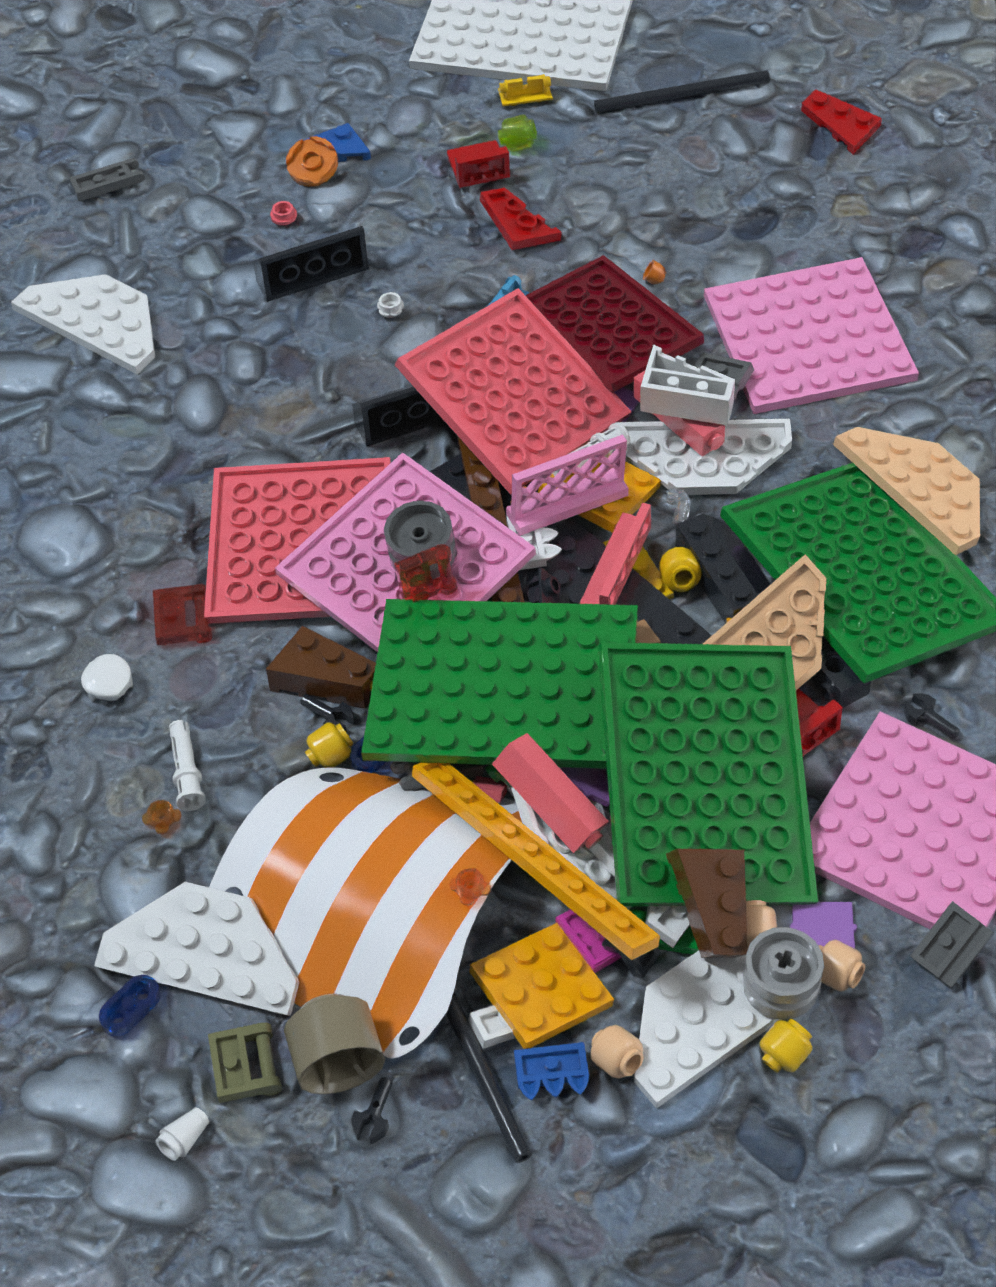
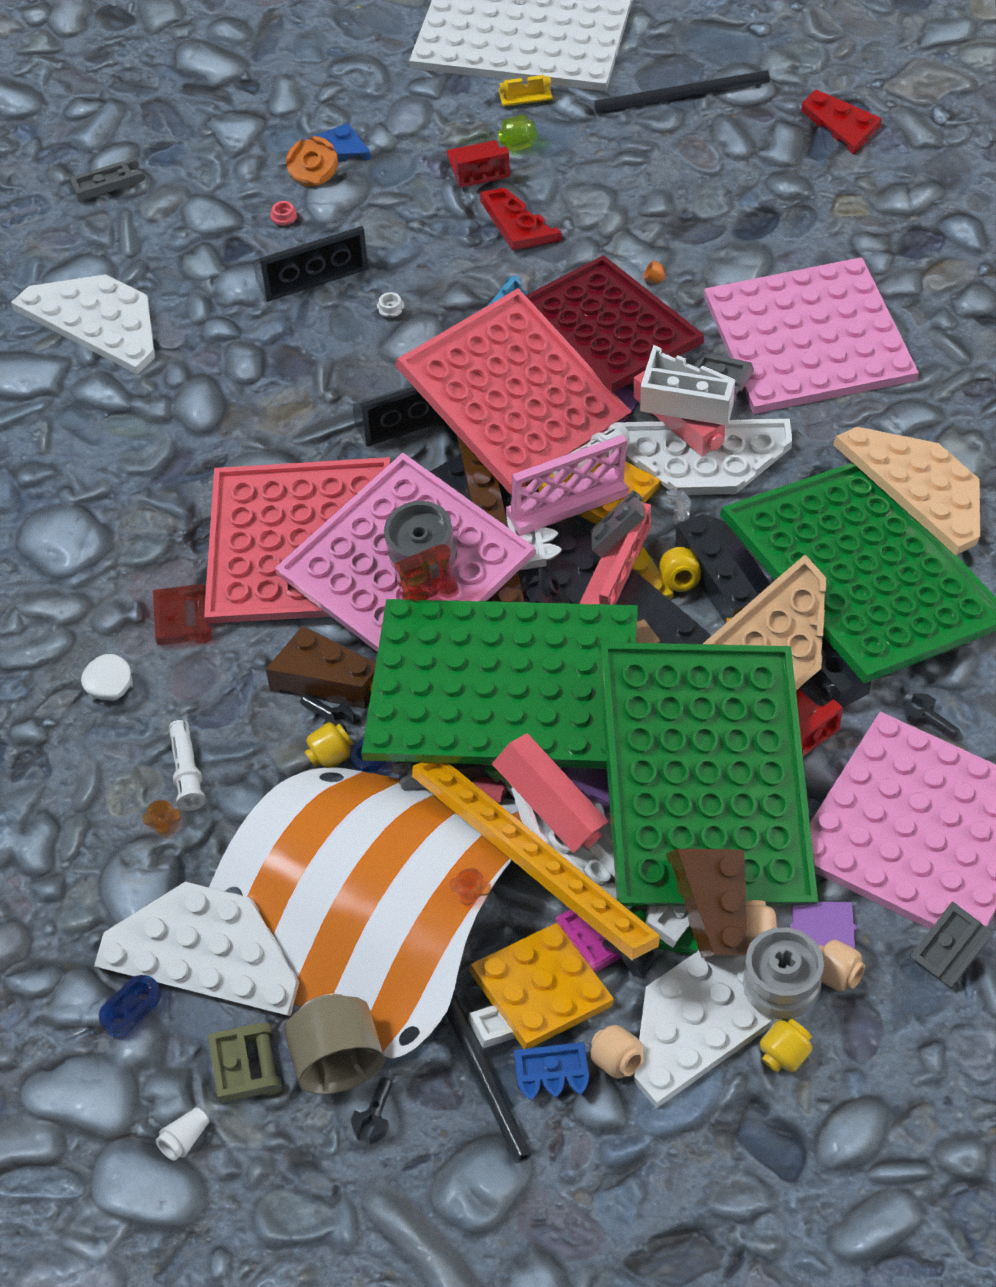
(617, 523): none -> dark grey plate

